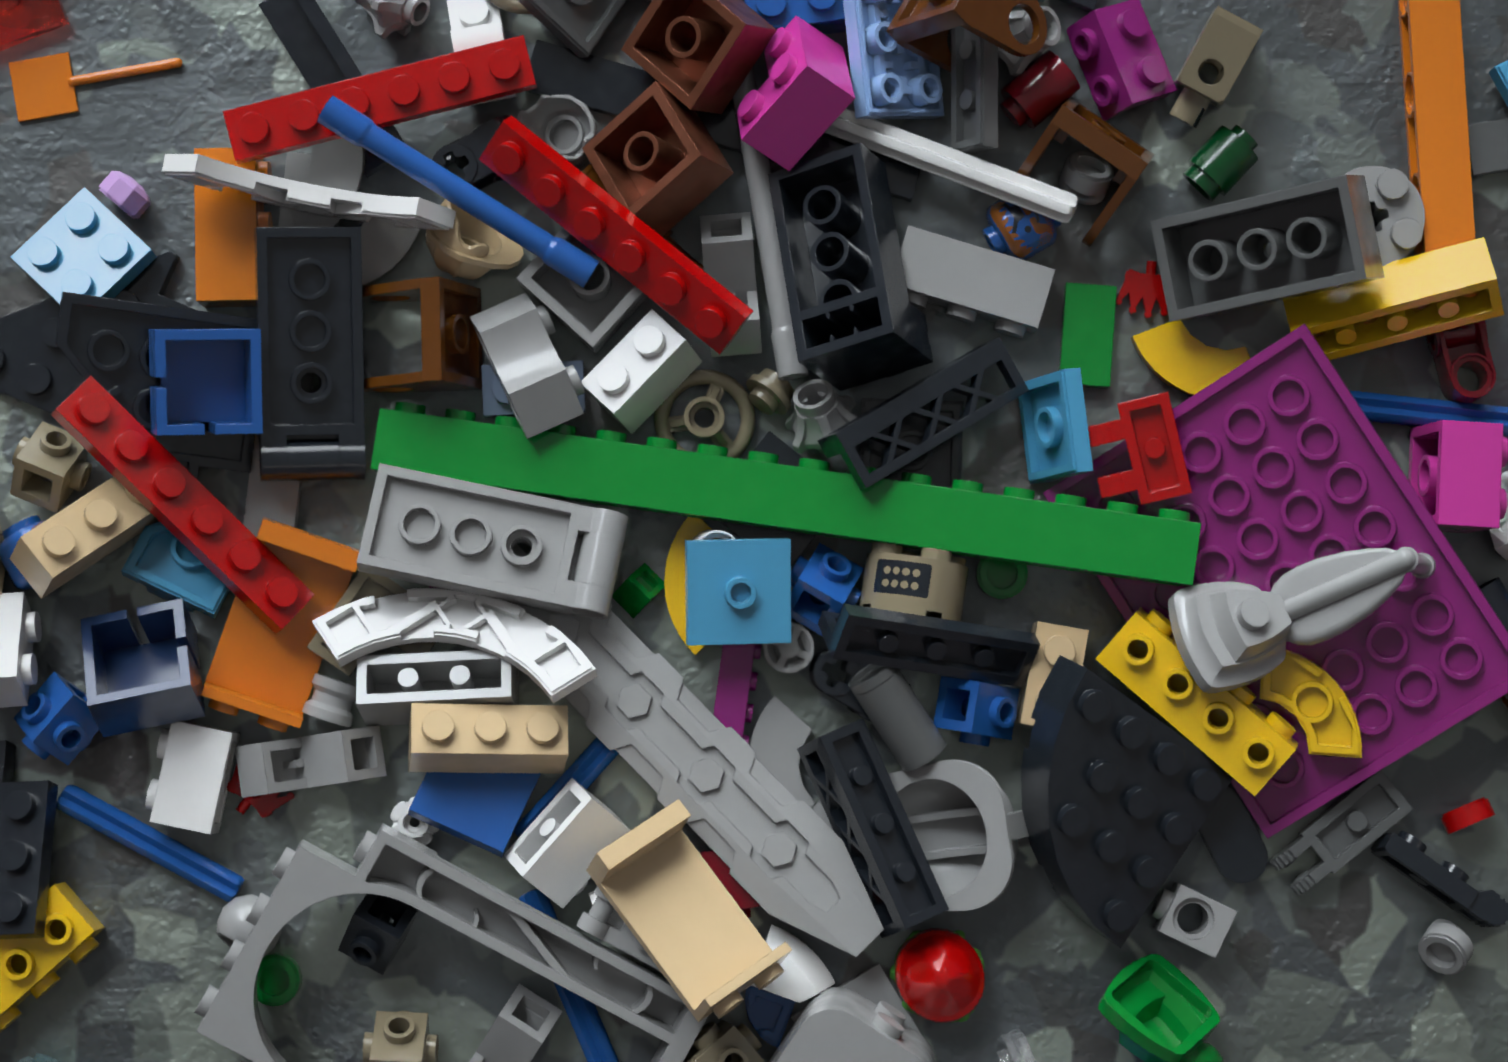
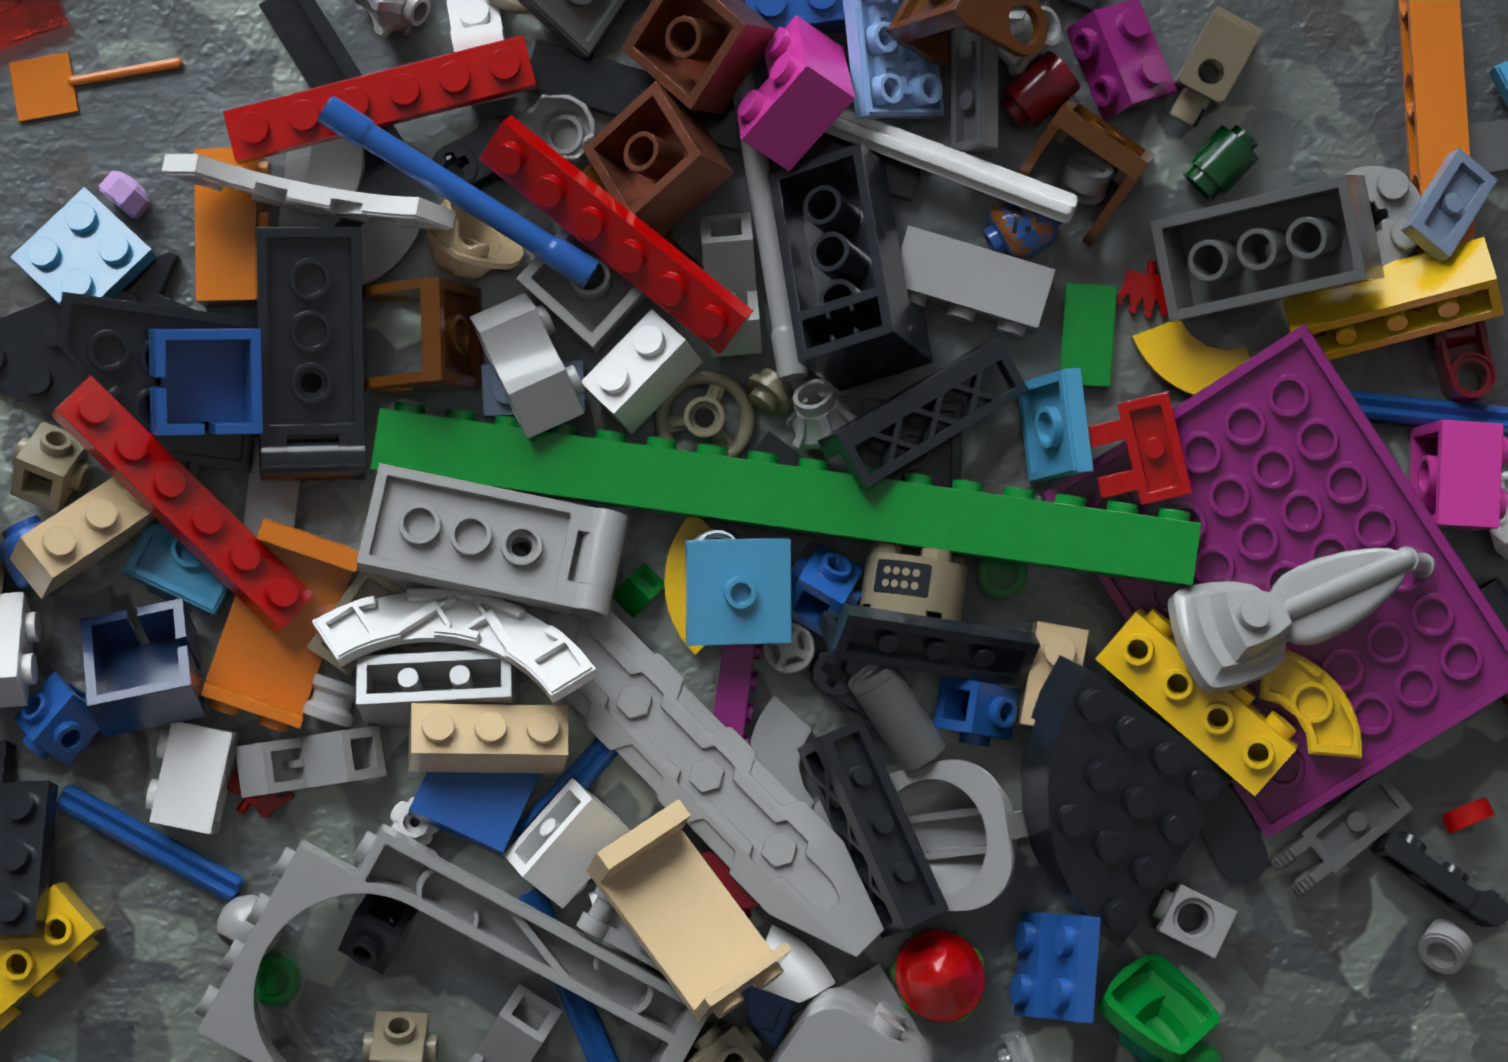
(1056, 966): none -> blue plate
(1449, 205): none -> sand blue plate

